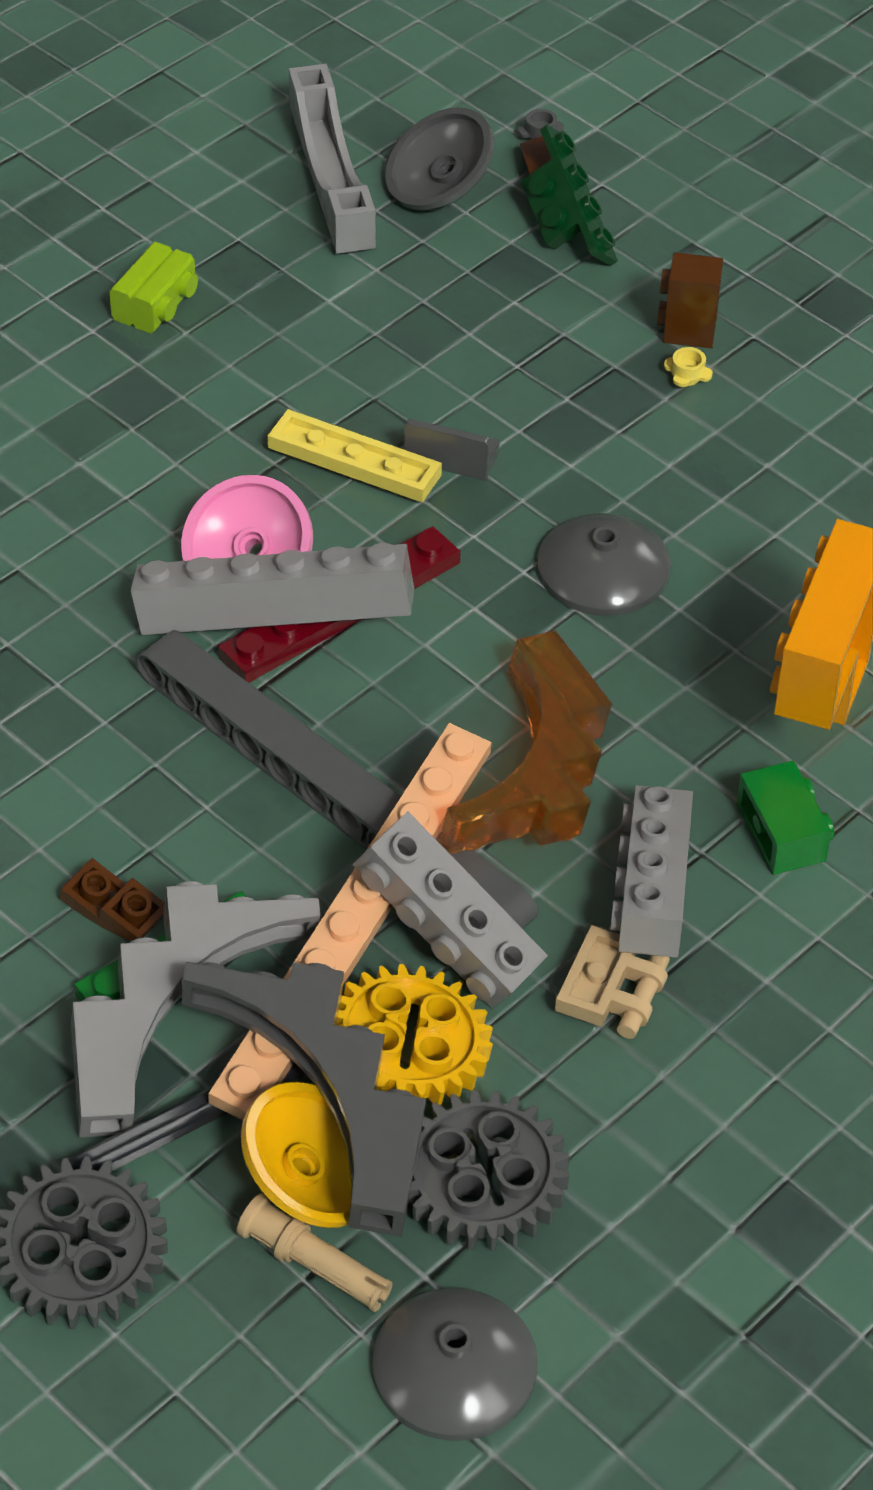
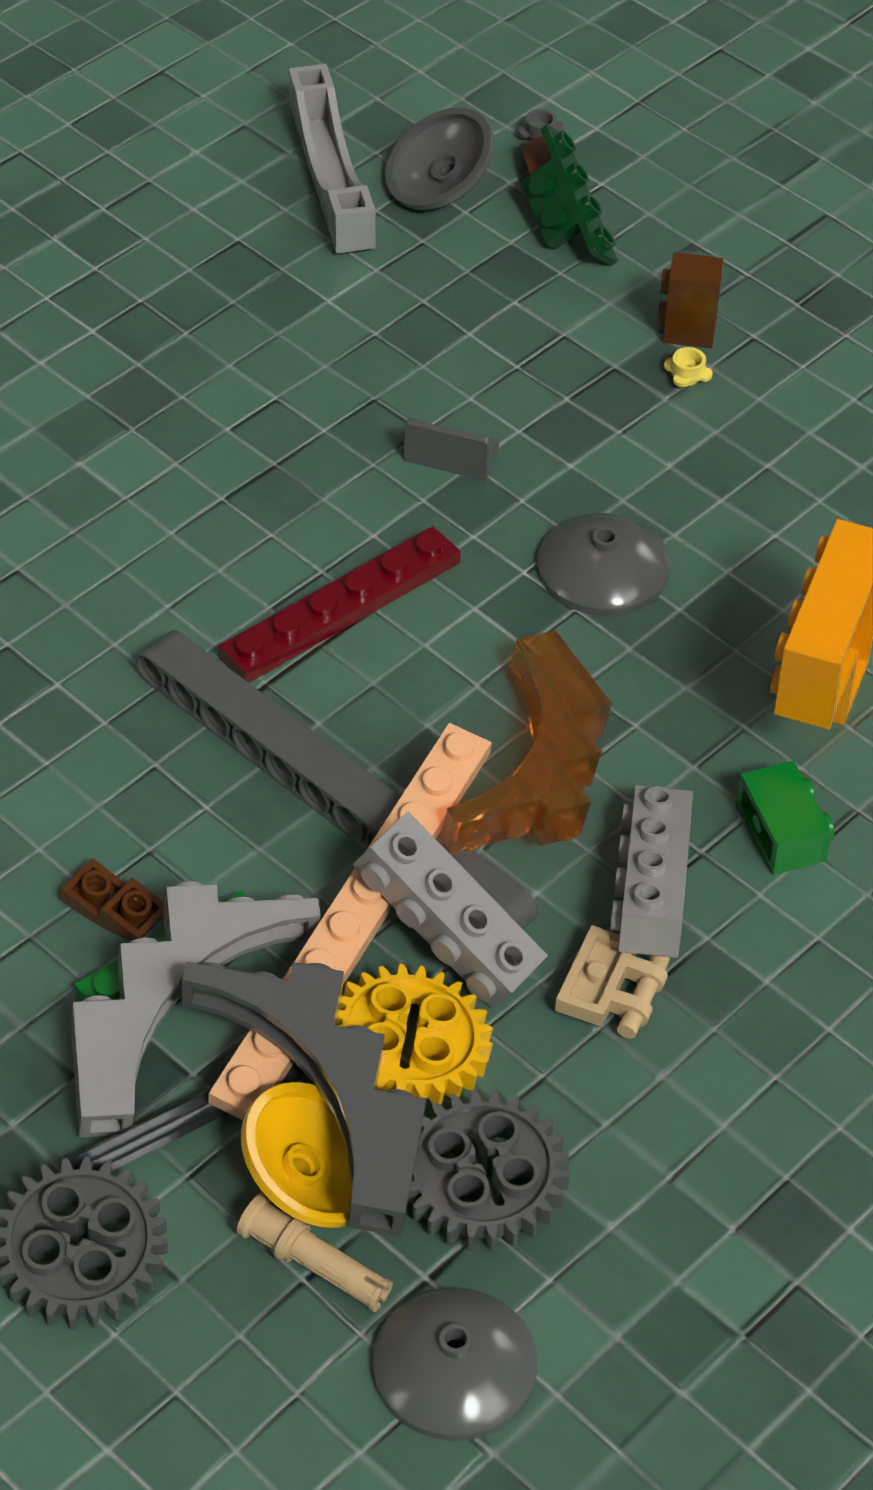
(153, 287): lime brick -> none
(243, 514): bright pink dish -> none
(273, 589): light grey brick -> none
(355, 455): light yellow plate -> none

